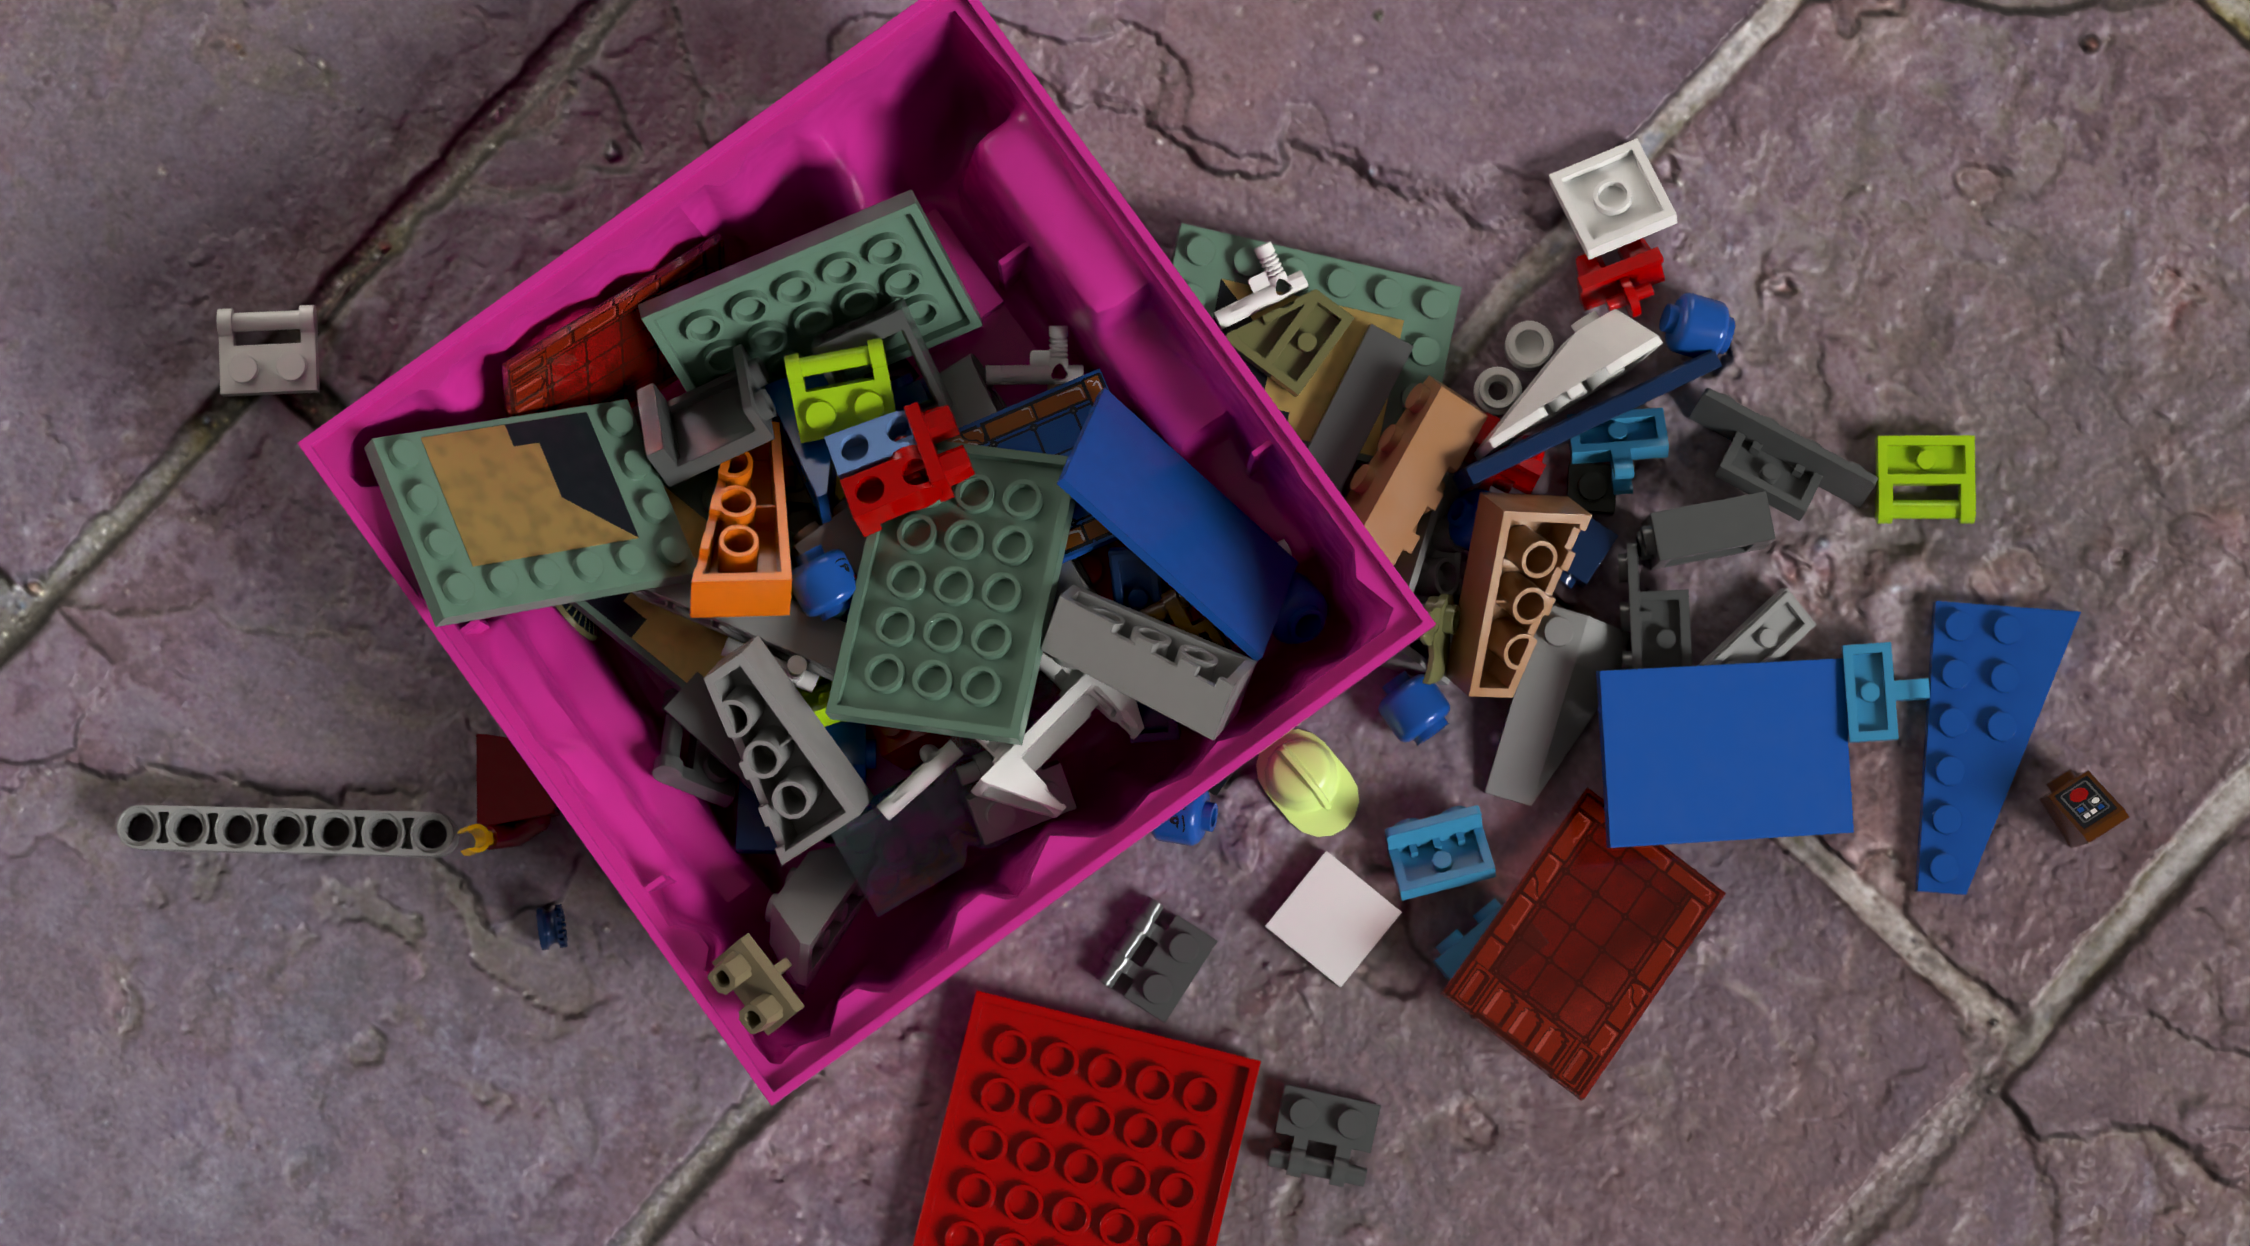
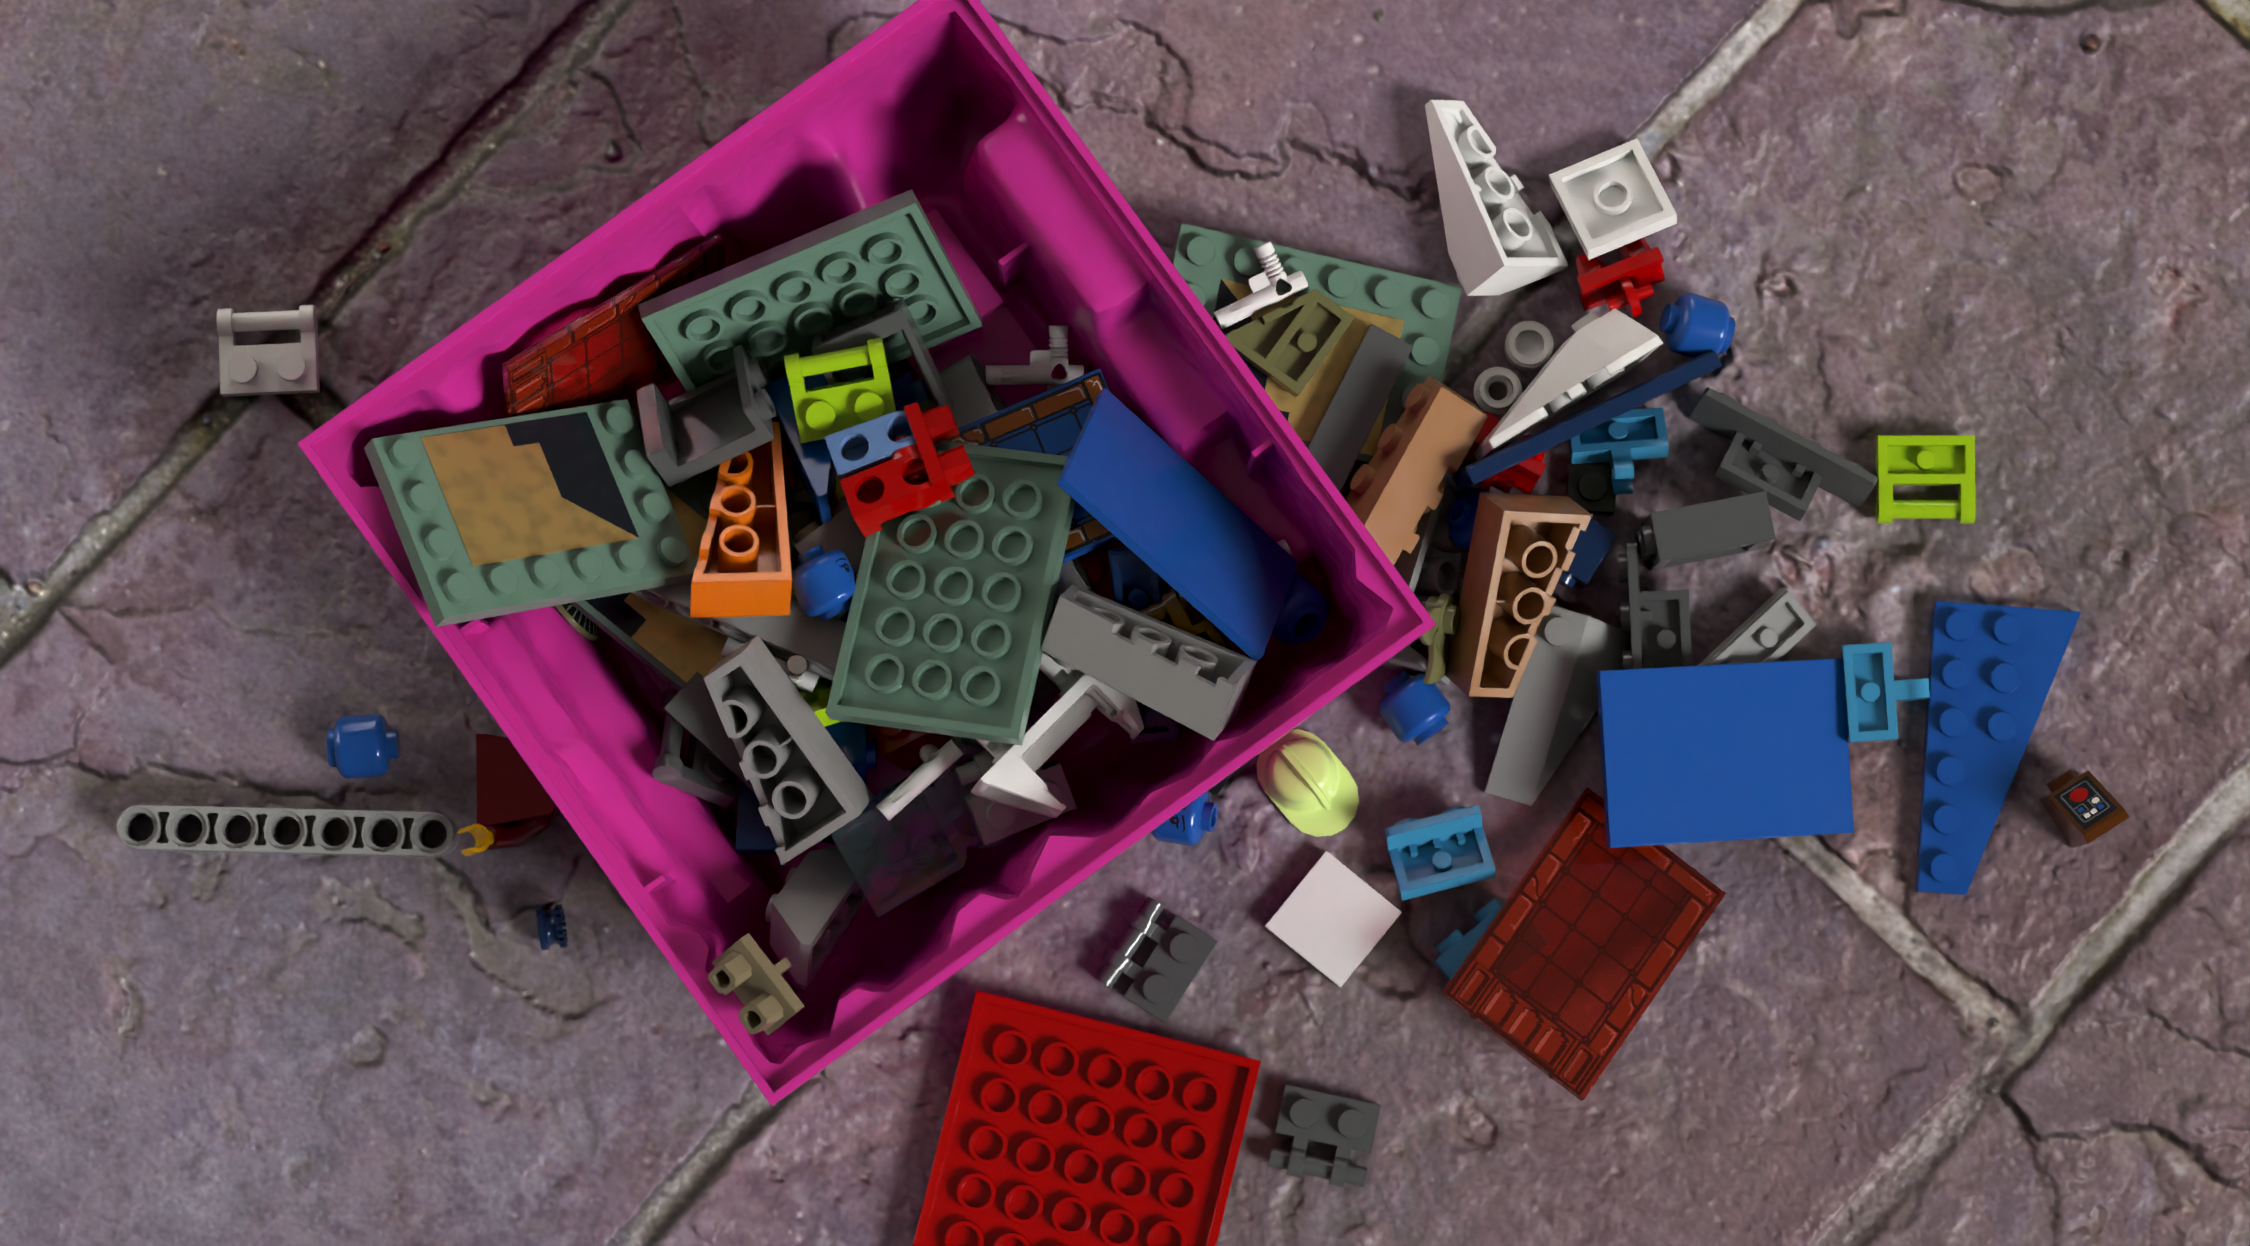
(362, 746): none -> blue head
(1485, 220): none -> white wedge

